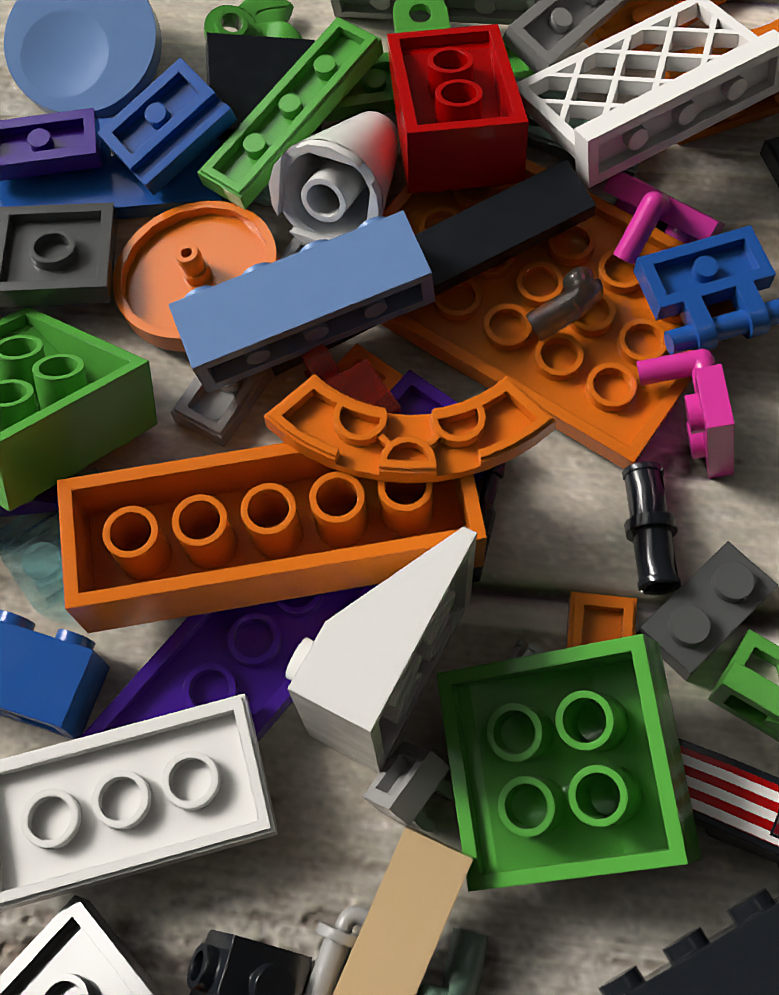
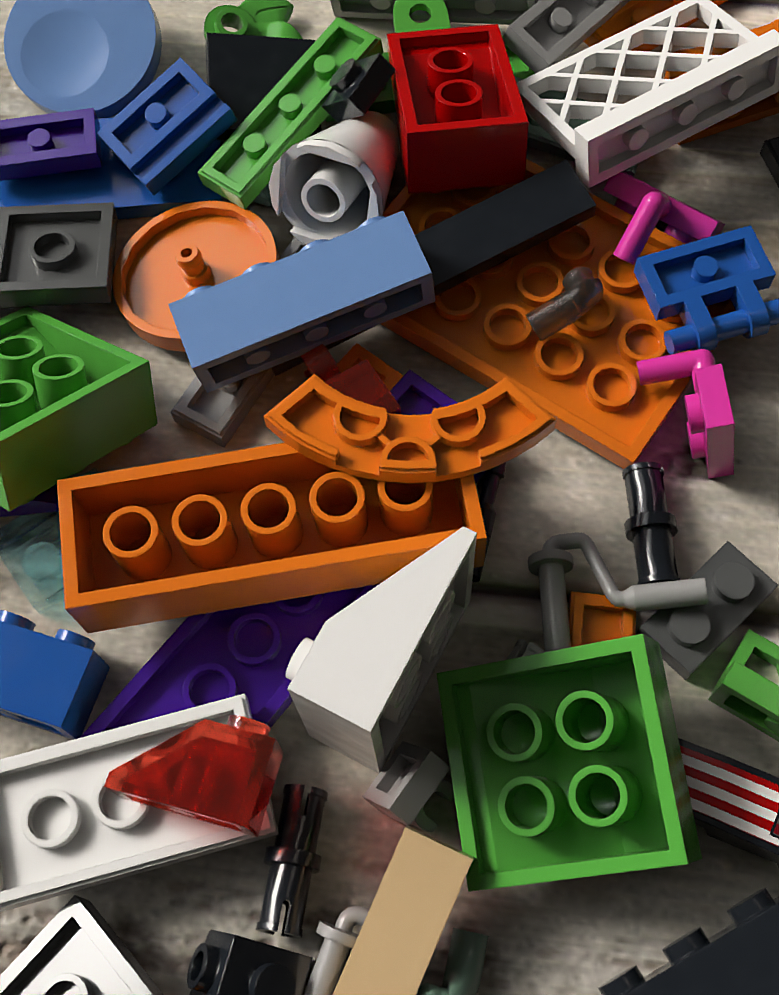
(207, 774): none -> clear red slope
(292, 861): none -> black pin
(357, 86): none -> black plate
(553, 564): none -> light grey piece

